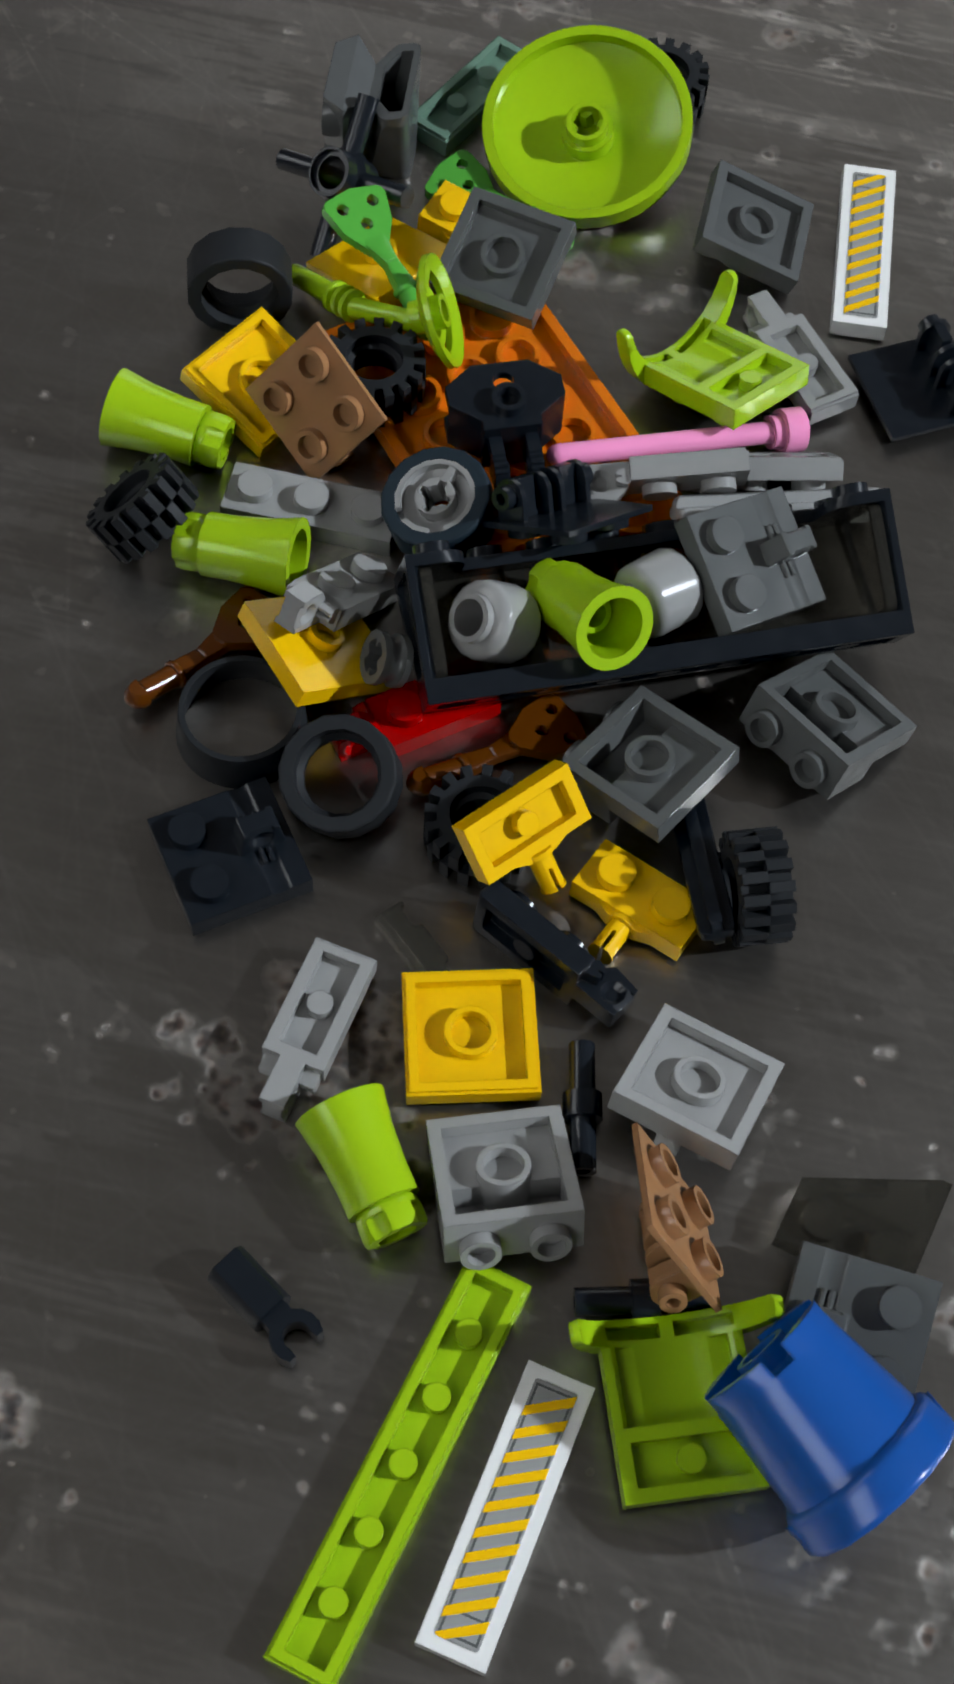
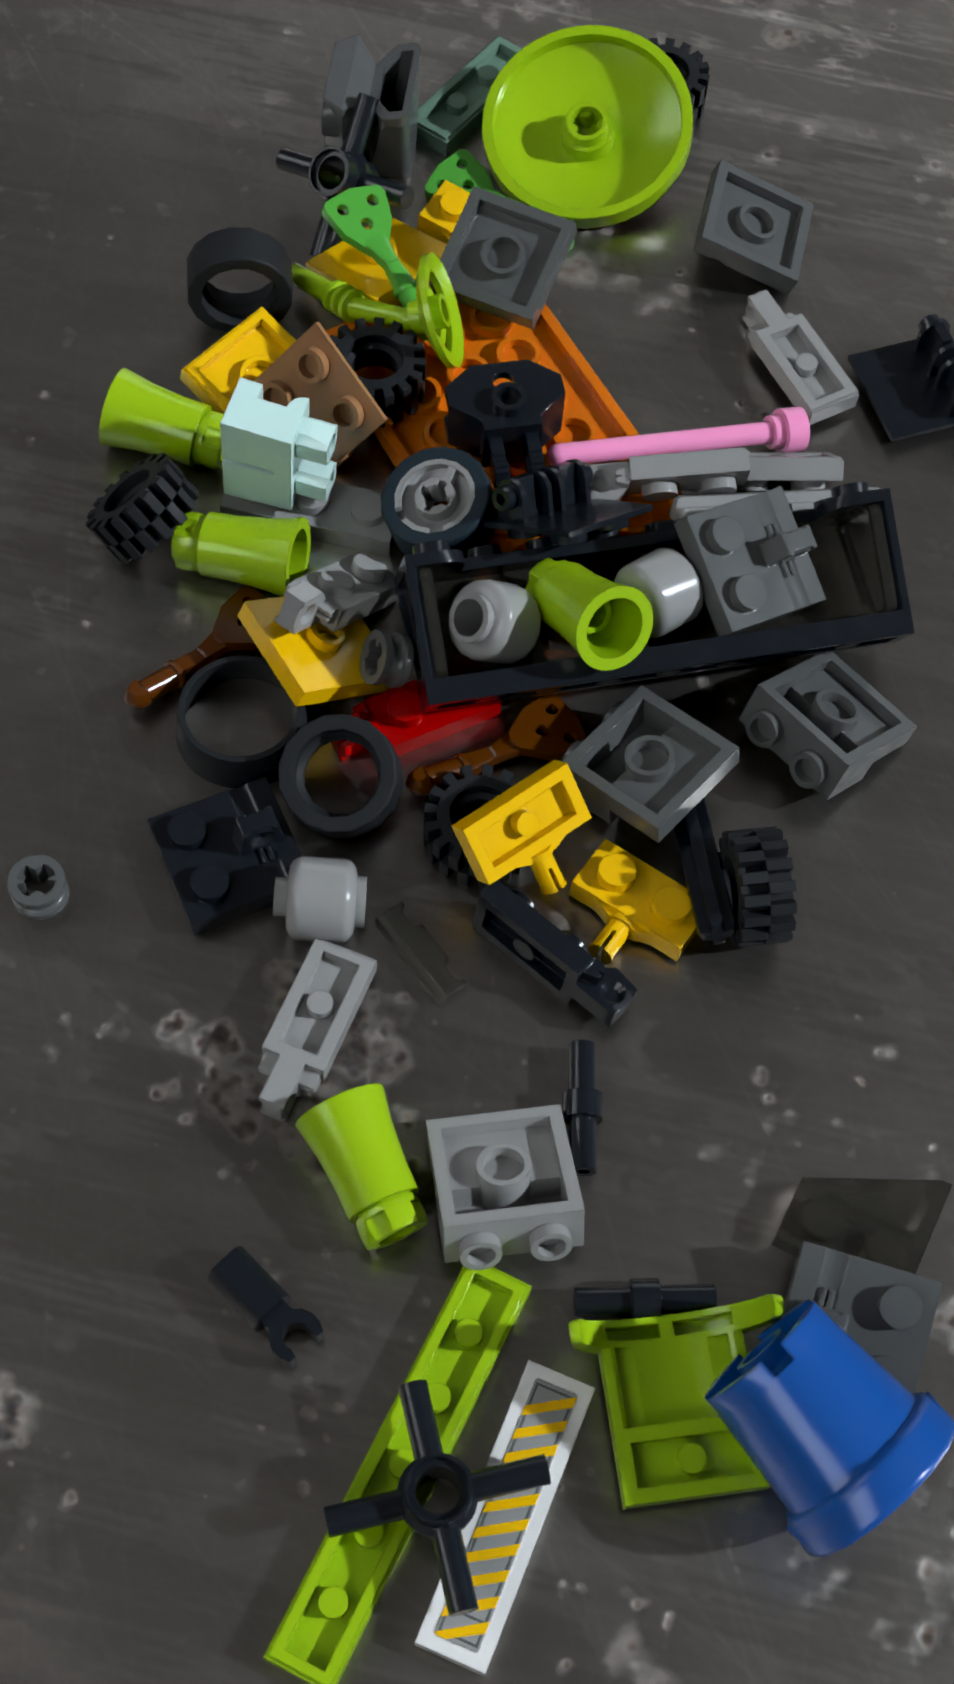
(39, 869): none -> dark grey bush
(275, 449): none -> light aqua hips
(321, 899): none -> light grey head
(444, 1527): none -> black bar
(470, 1036): yellow plate -> none
(674, 1230): medium nougat hinge -> none
(695, 1087): light grey hinge -> none
(717, 366): lime piece -> none
(863, 253): tile -> none

